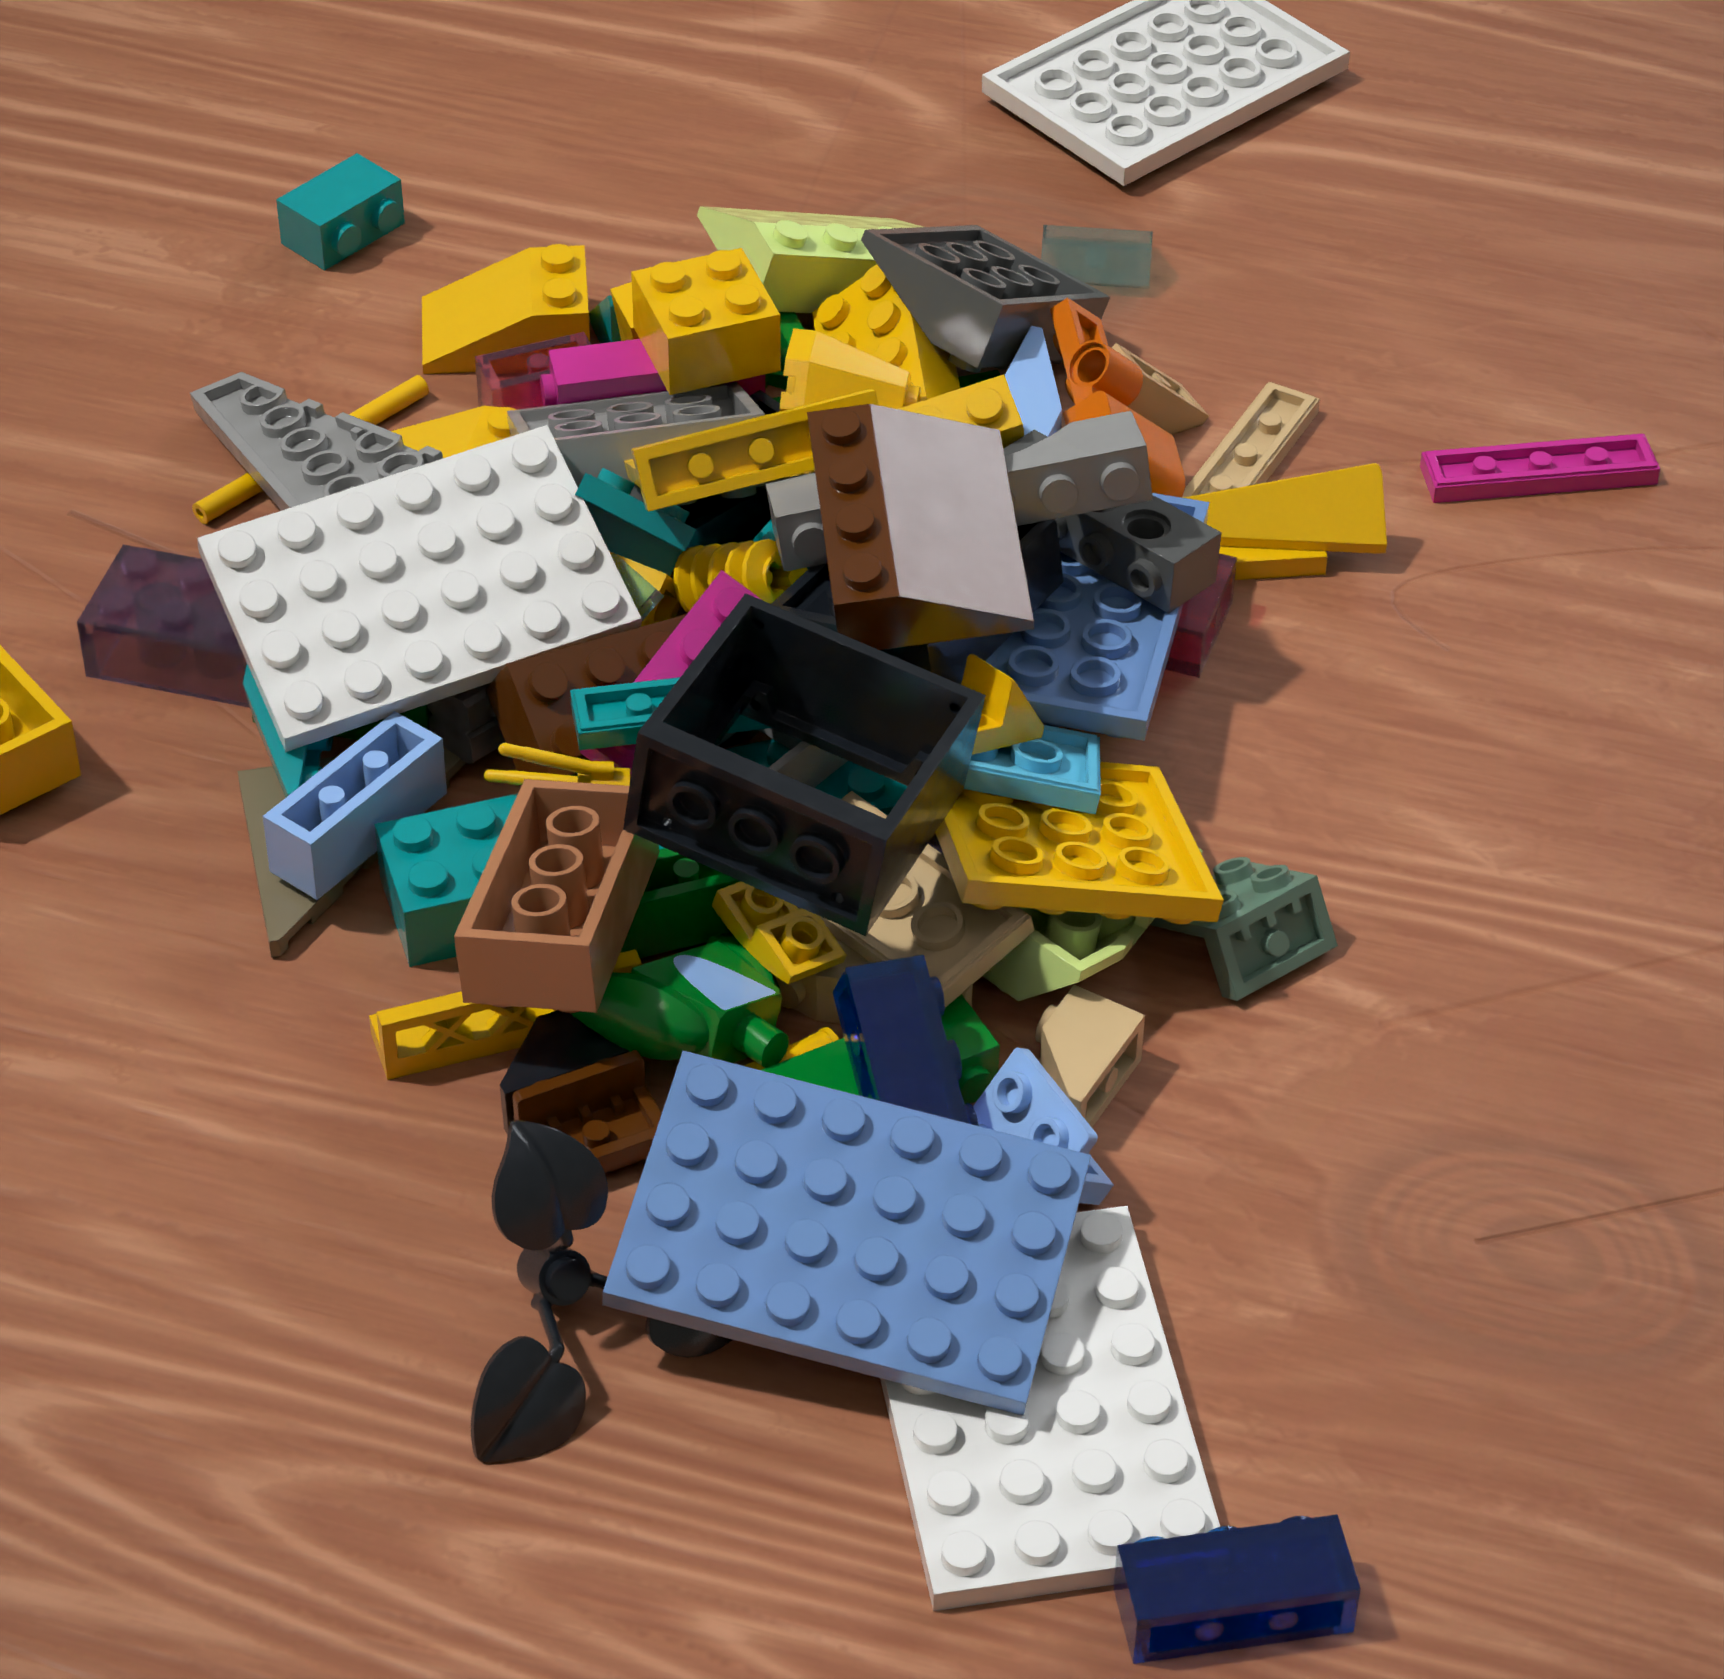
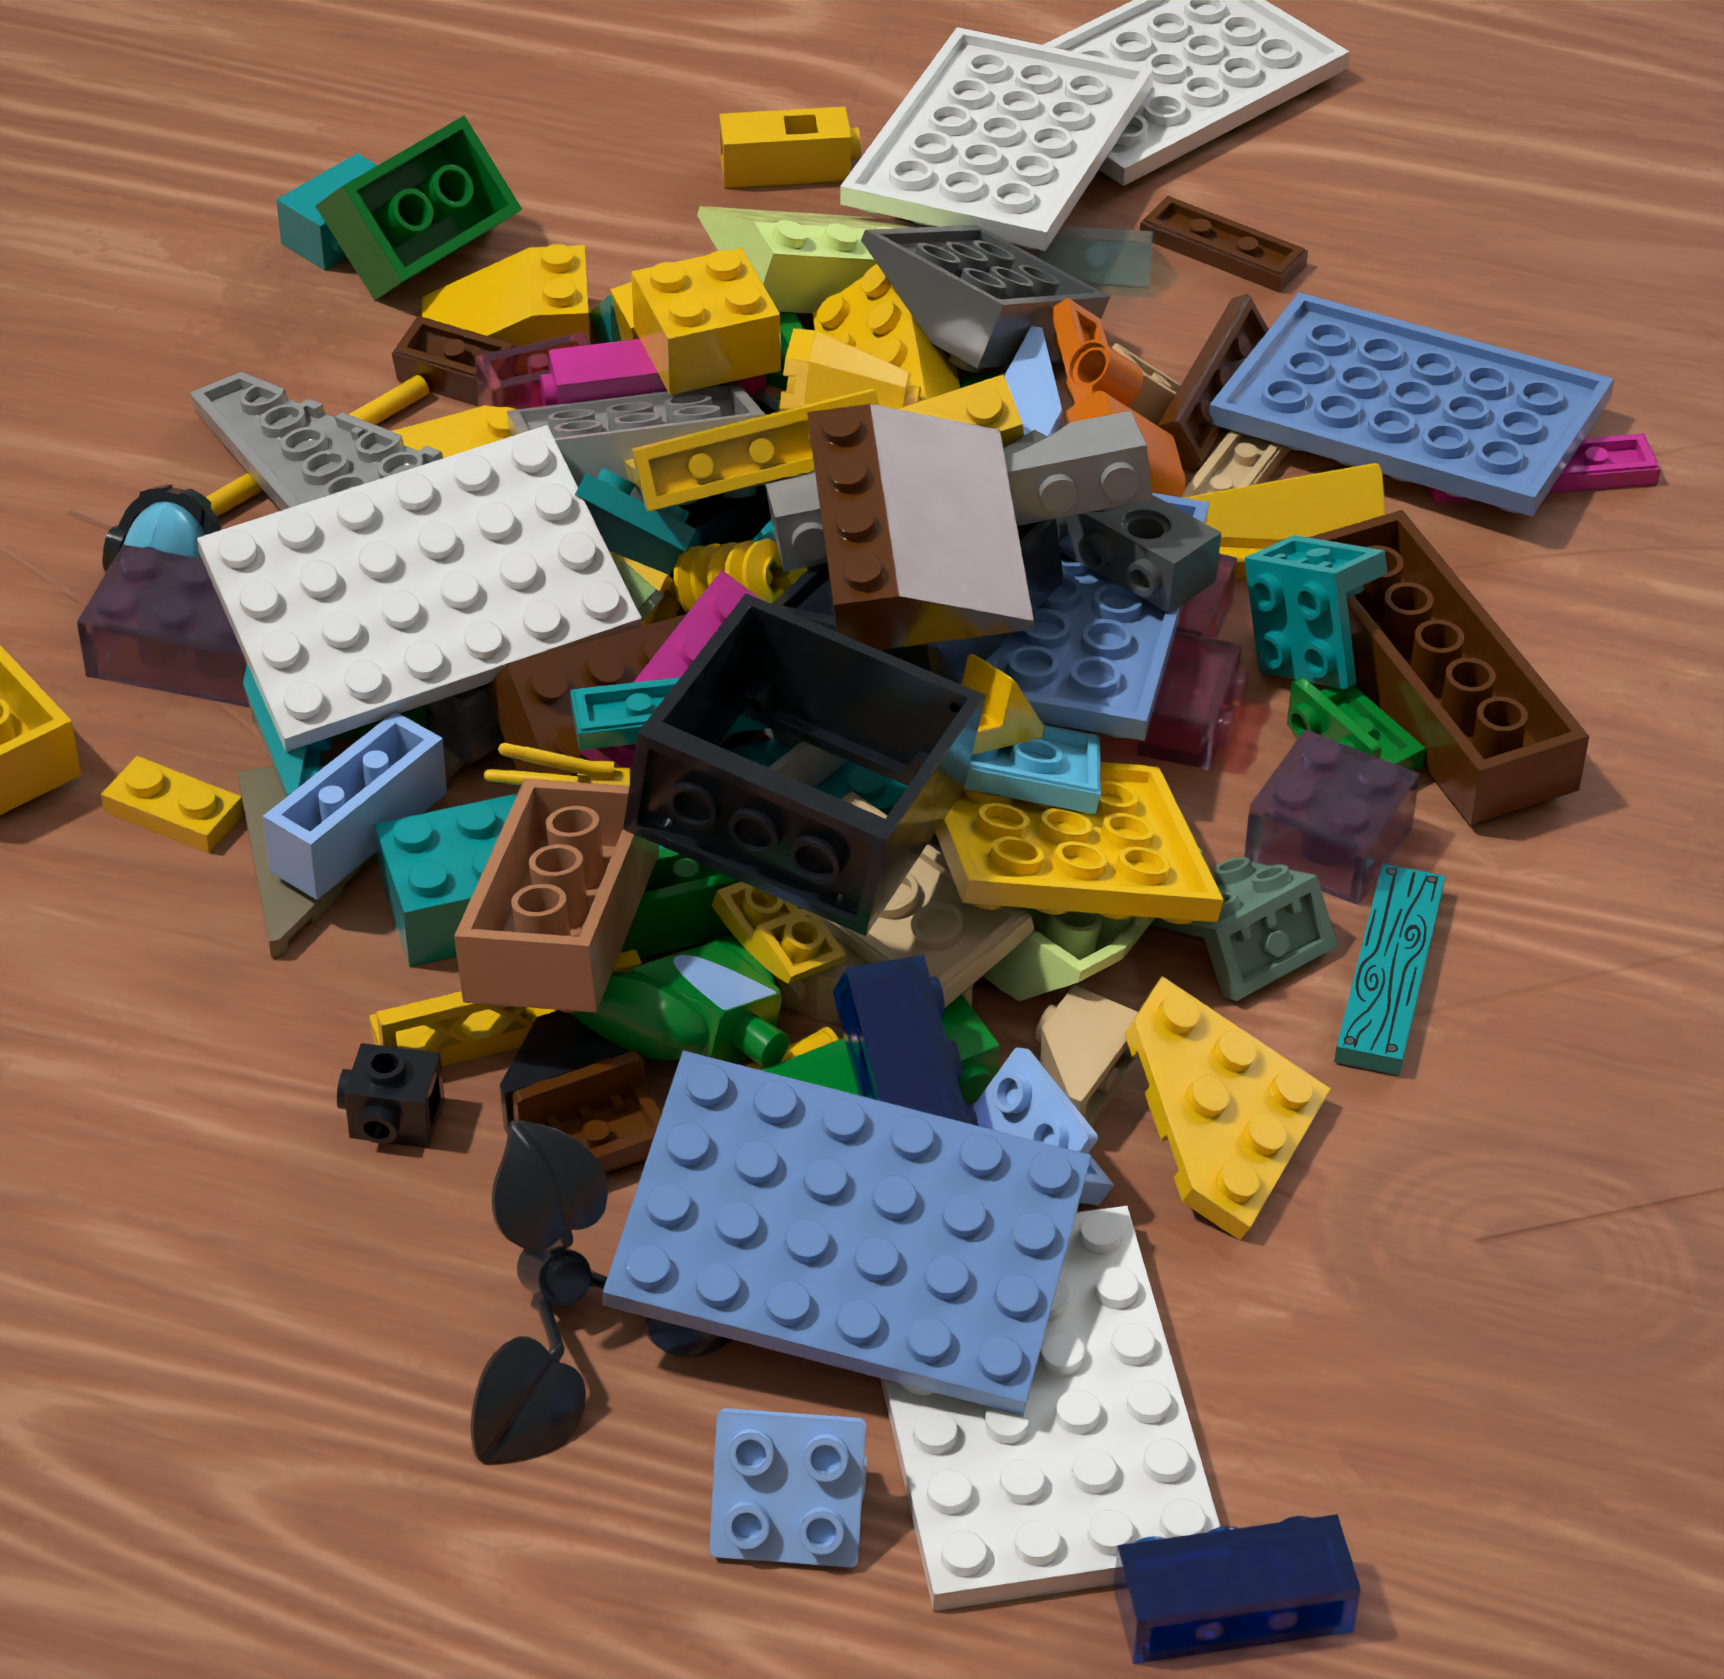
(164, 526): none -> cap
(172, 804): none -> yellow plate
(392, 1095): none -> black brick
(418, 207): none -> green brick
(443, 357): none -> reddish brown slope
(787, 147): none -> yellow brick
(788, 1487): none -> light blue bracket
(998, 138): none -> white plate
(1196, 701): none -> clear pink brick
(1221, 1104): none -> yellow plate
(1223, 353): none -> reddish brown tile
(1225, 244): none -> reddish brown tile
(1302, 607): none -> teal bracket
(1332, 815): none -> brick
(1352, 721): none -> green bracket
(1390, 969): none -> teal tile
(1413, 402): none -> medium blue plate
(1456, 679): none -> reddish brown brick

